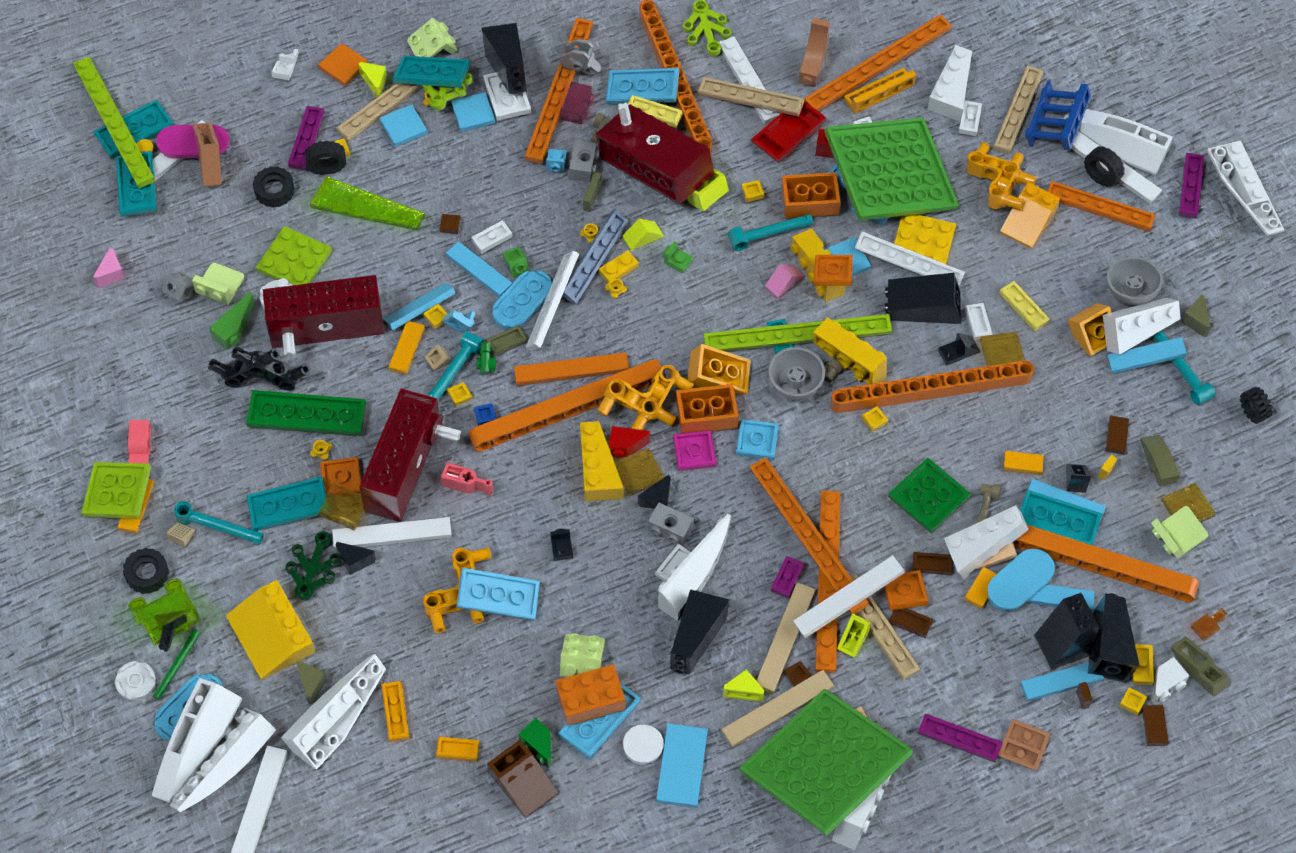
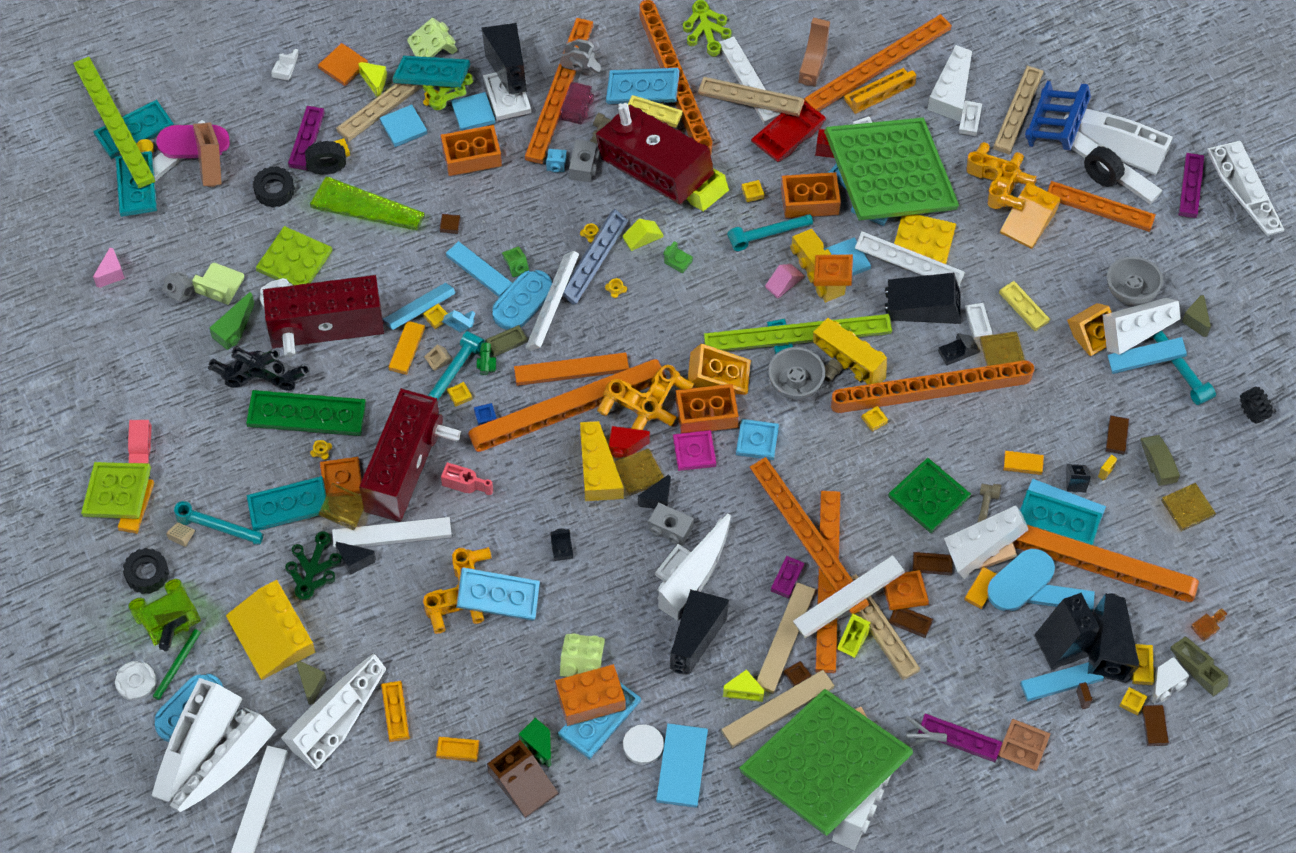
(471, 150): none -> orange brick
(491, 237): white plate -> none
(592, 191): olive tile -> none
(619, 266): yellow plate -> none
(925, 737): none -> light grey plant
(1180, 532): yellowish green bracket -> none

